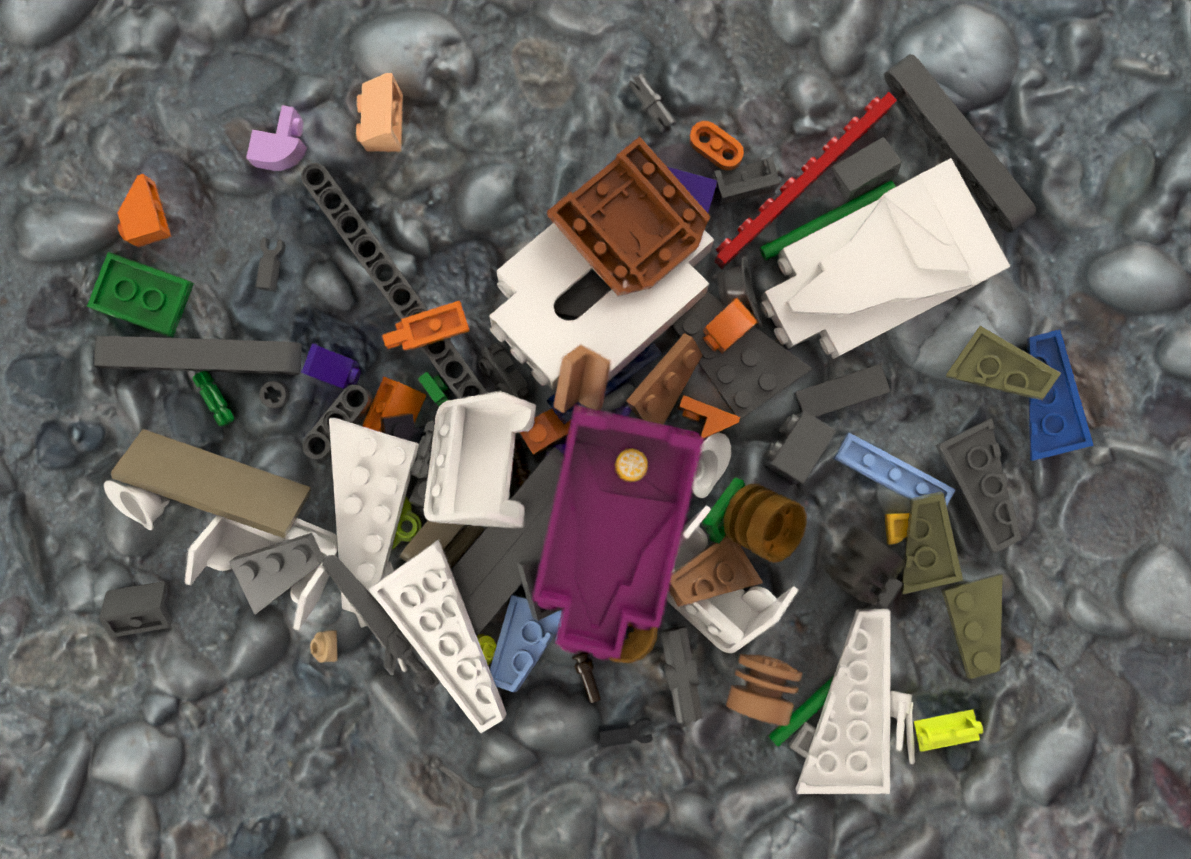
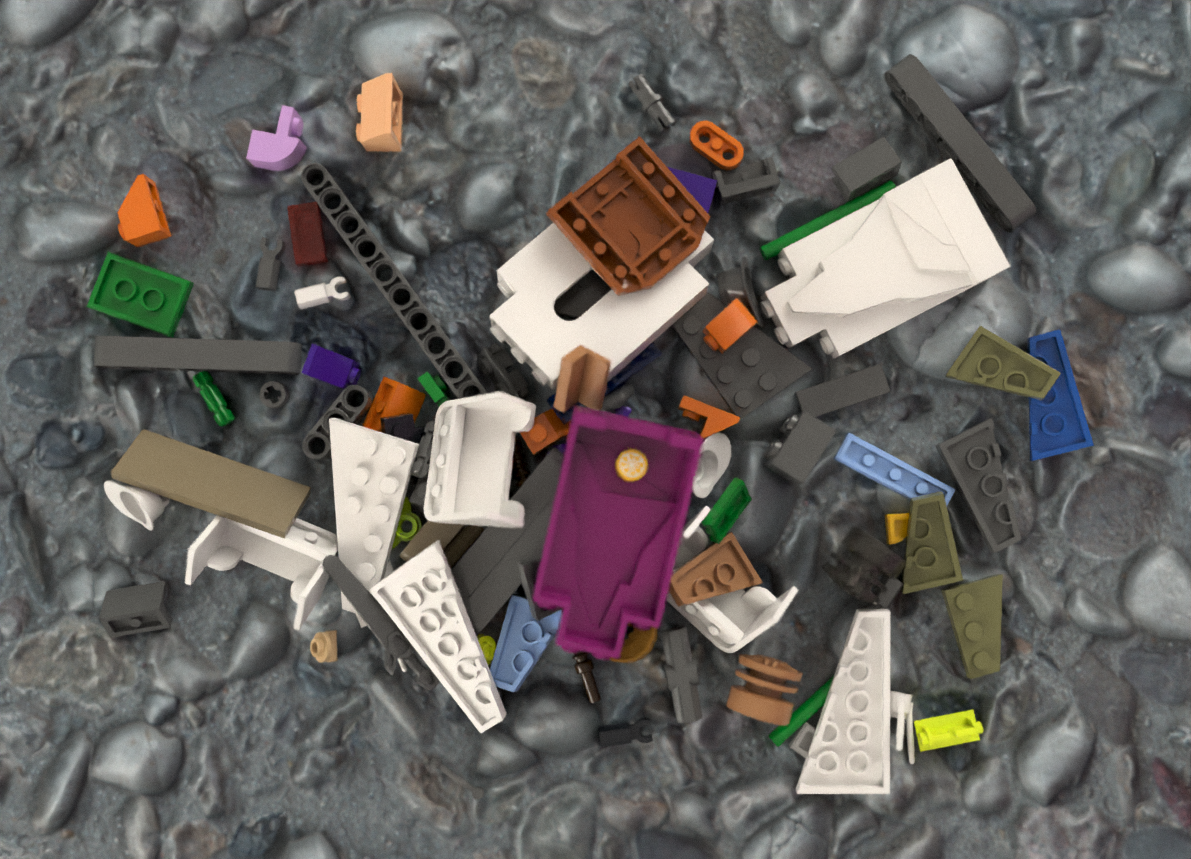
(275, 569): wing -> none
(307, 234): none -> clear red plate
(321, 293): none -> white bar
(428, 327): orange hinge -> none
(665, 383): medium nougat wing -> none
(765, 522): pearl gold wheel -> none
(812, 171): red plate -> none

